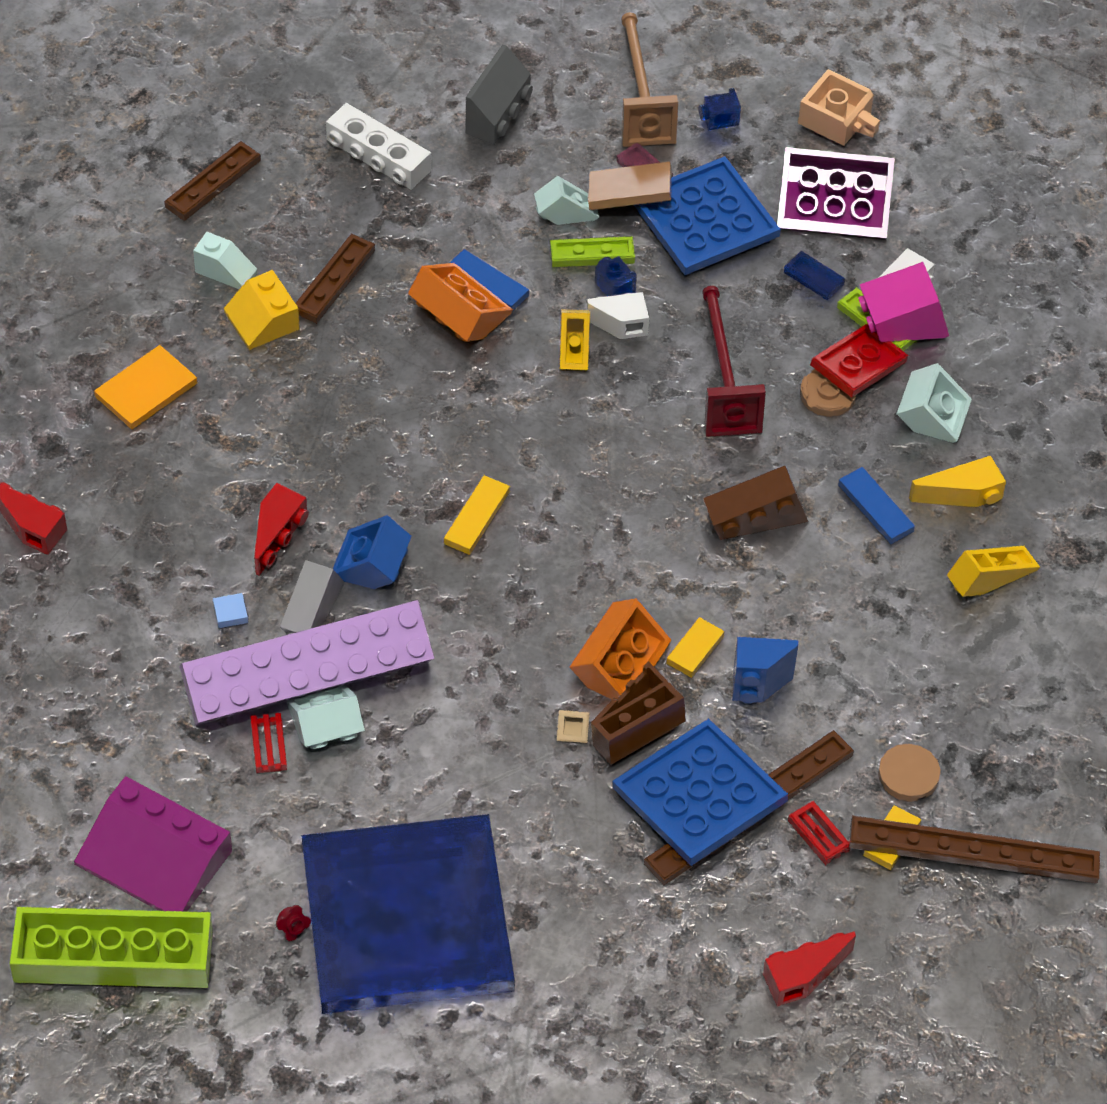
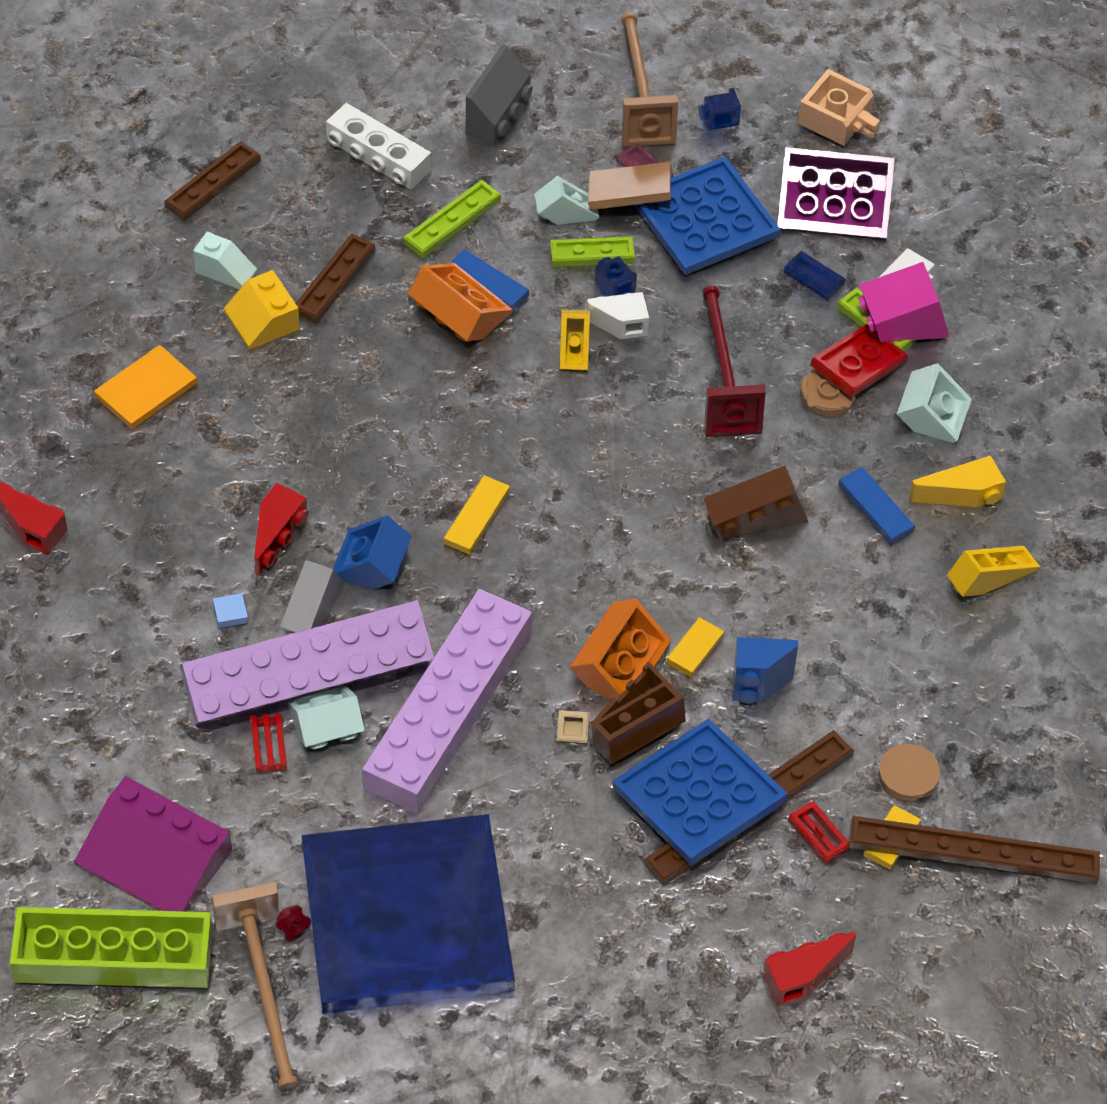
(246, 908): none -> medium nougat tile
(447, 701): none -> lavender brick
(452, 219): none -> lime tile

